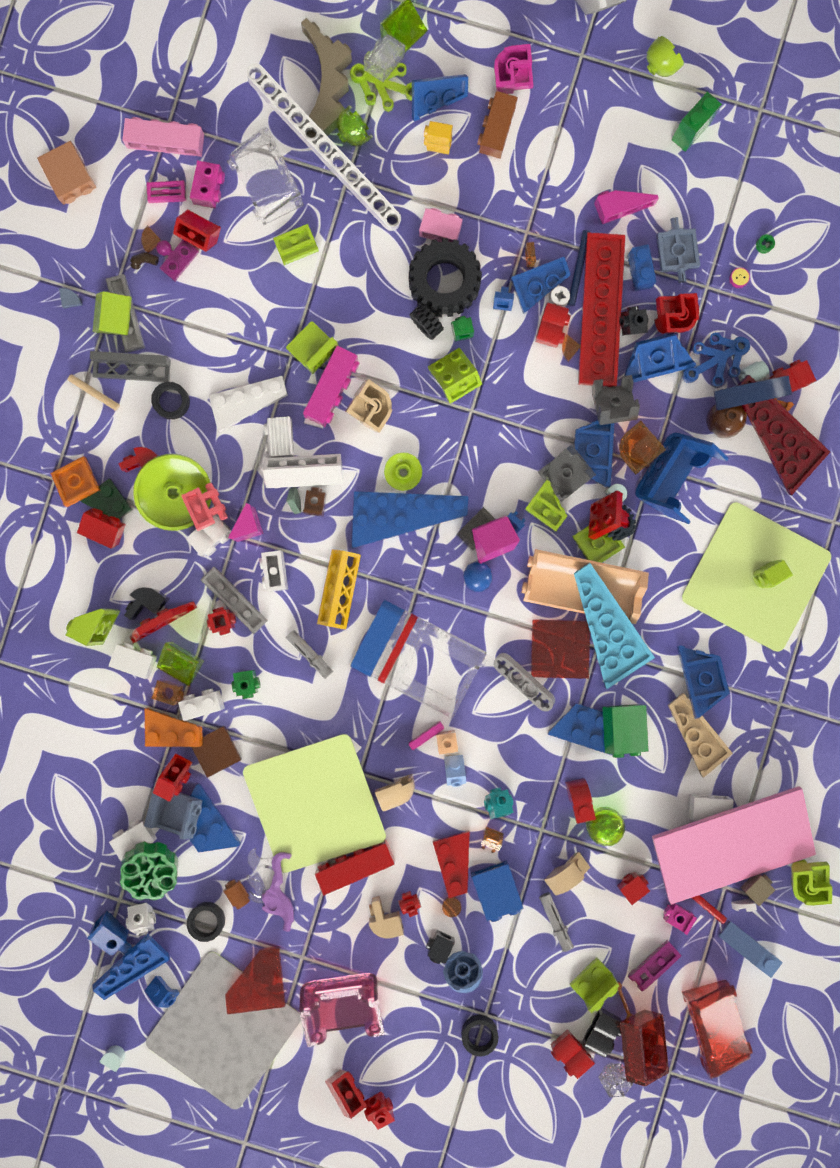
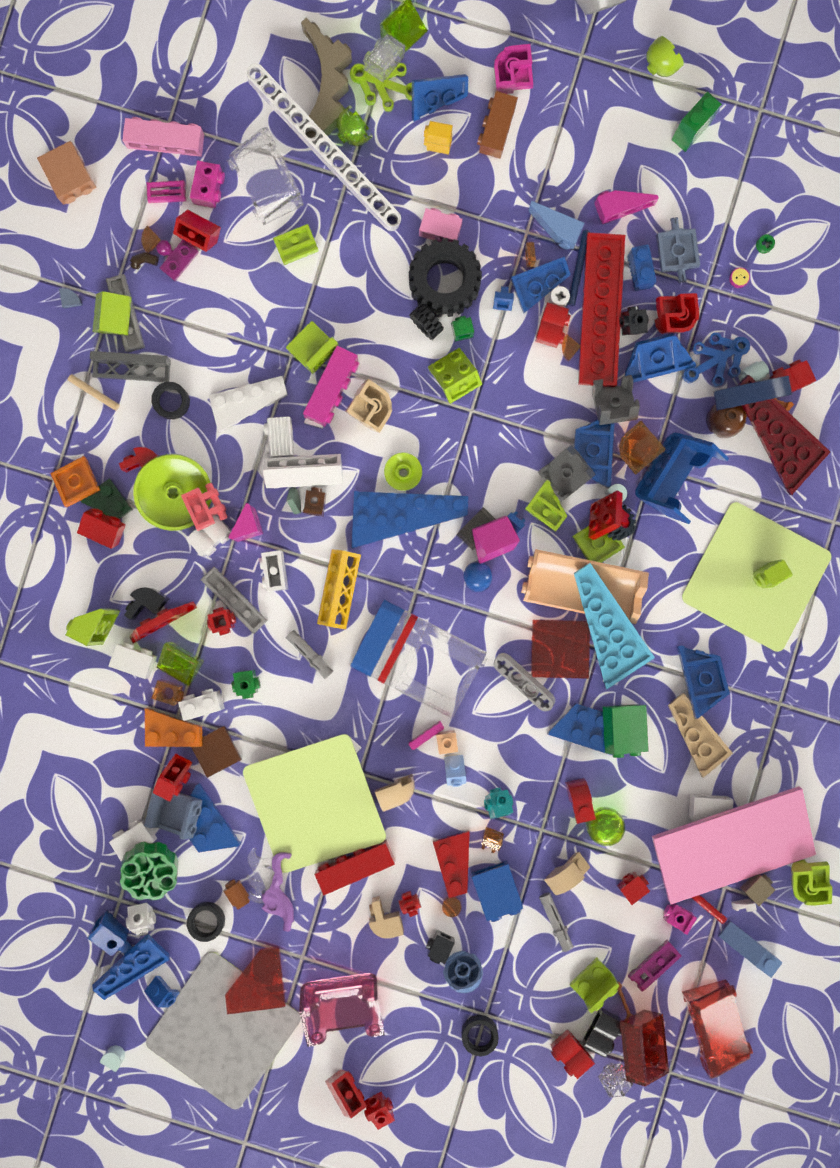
(559, 226): none -> medium blue slope

